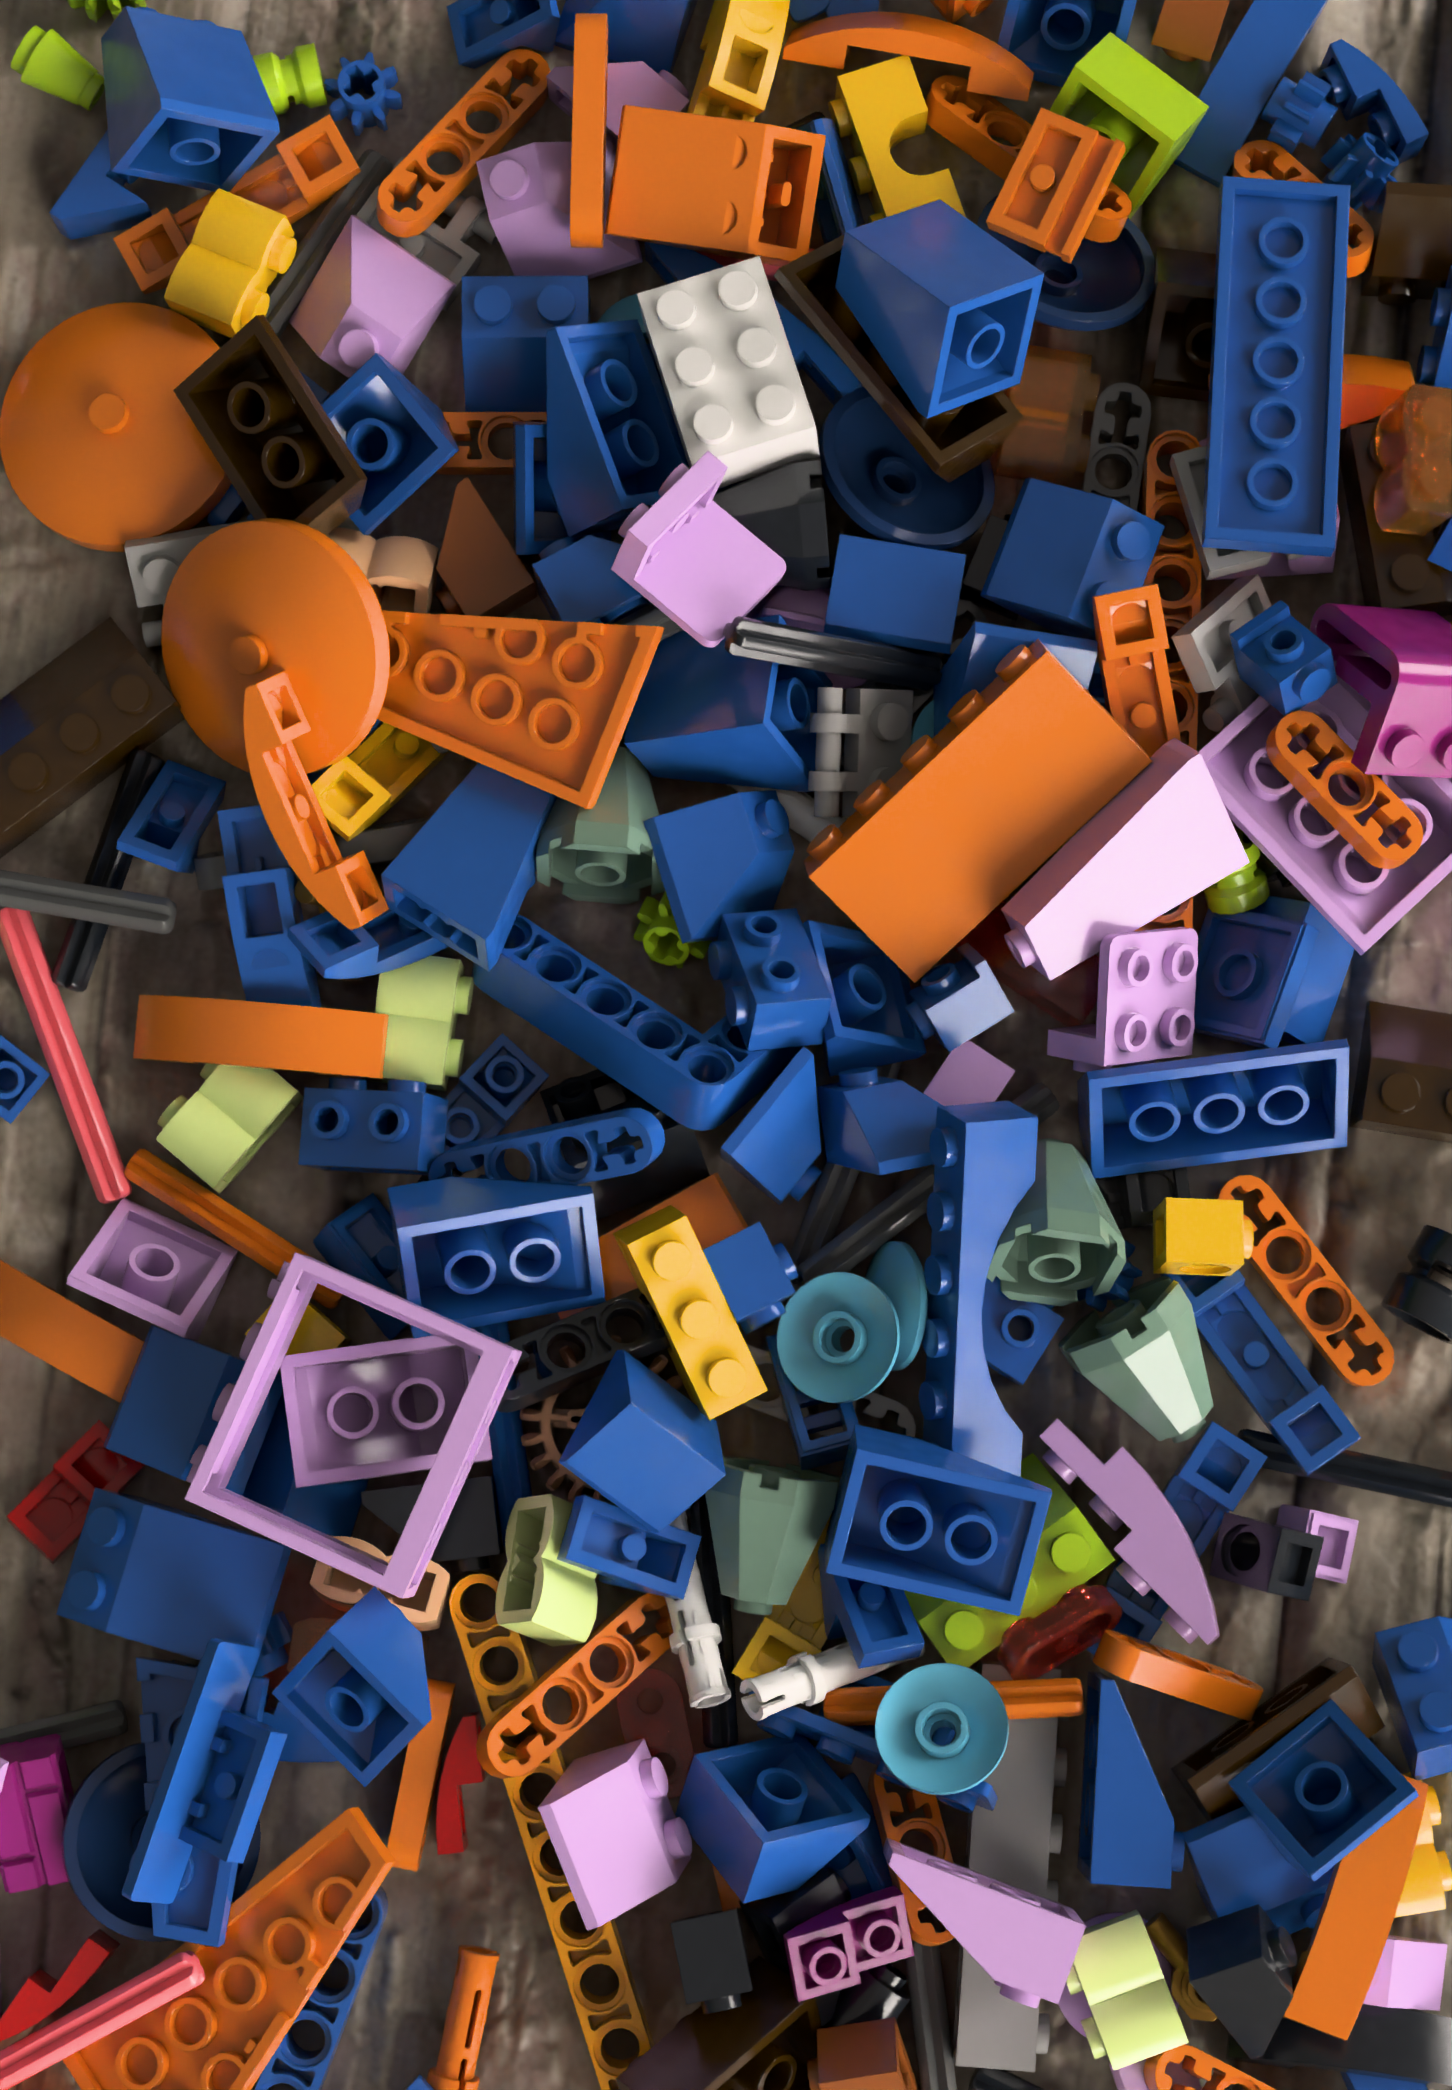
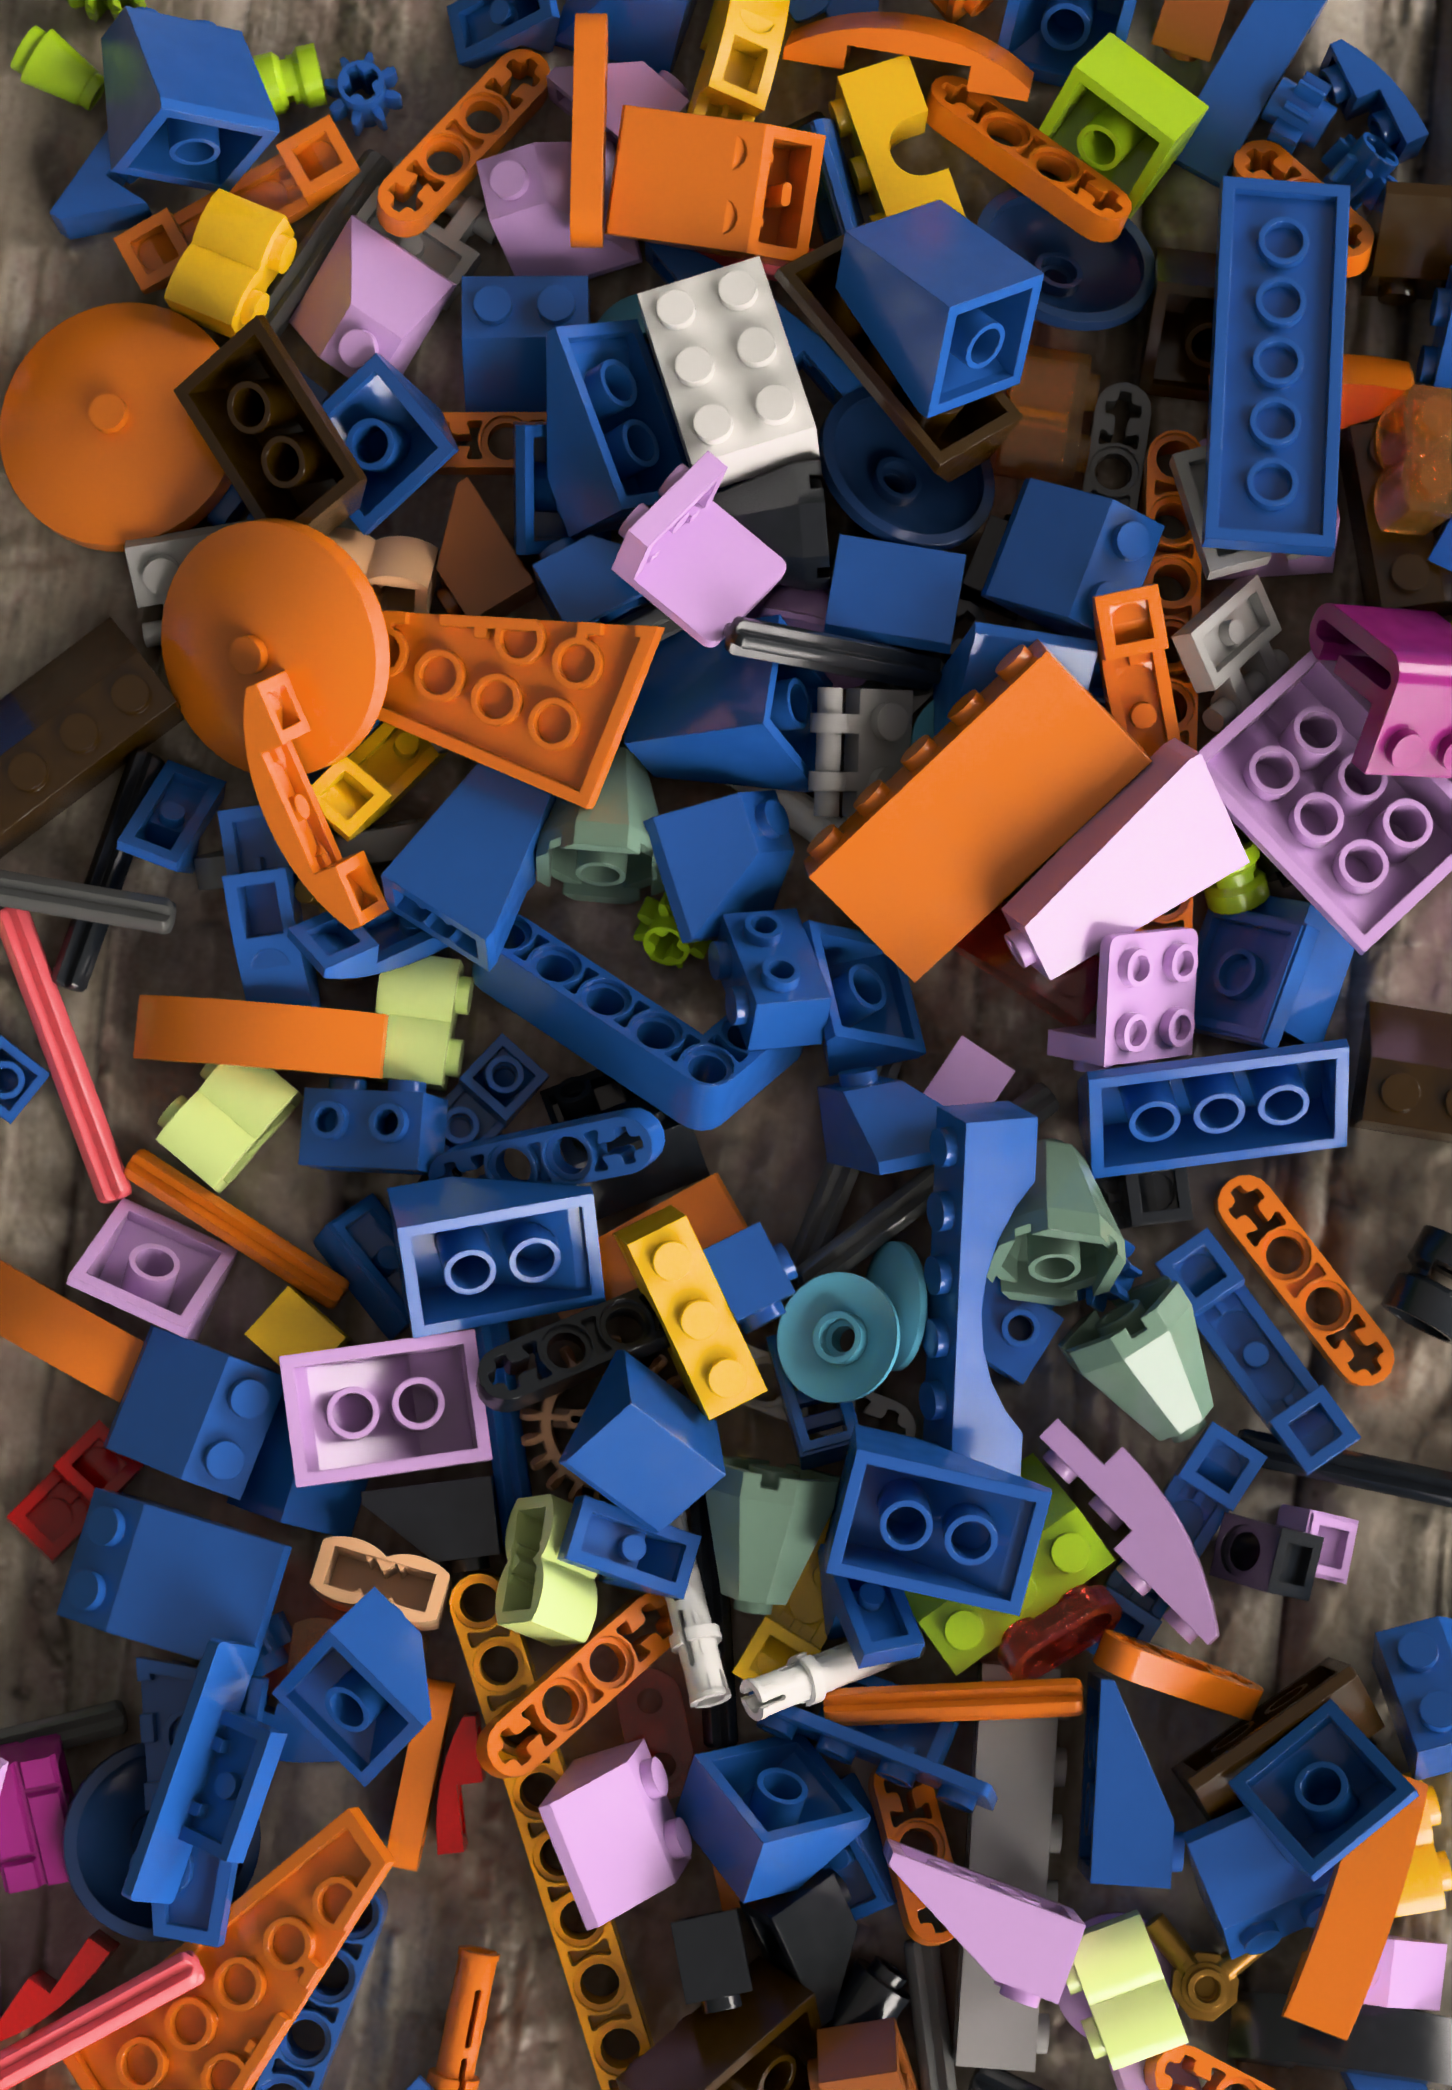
(241, 1404): lavender window -> none
(780, 1134): blue slope -> none
(845, 1940): magenta slope -> none
(933, 1699): medium azure dish -> none
(958, 1000): brick -> none
(1055, 185): orange plate -> none
(1200, 1237): yellow brick -> none
(1243, 1974): black slope -> none
(1283, 659): blue brick -> none
(1372, 789): orange beam -> none

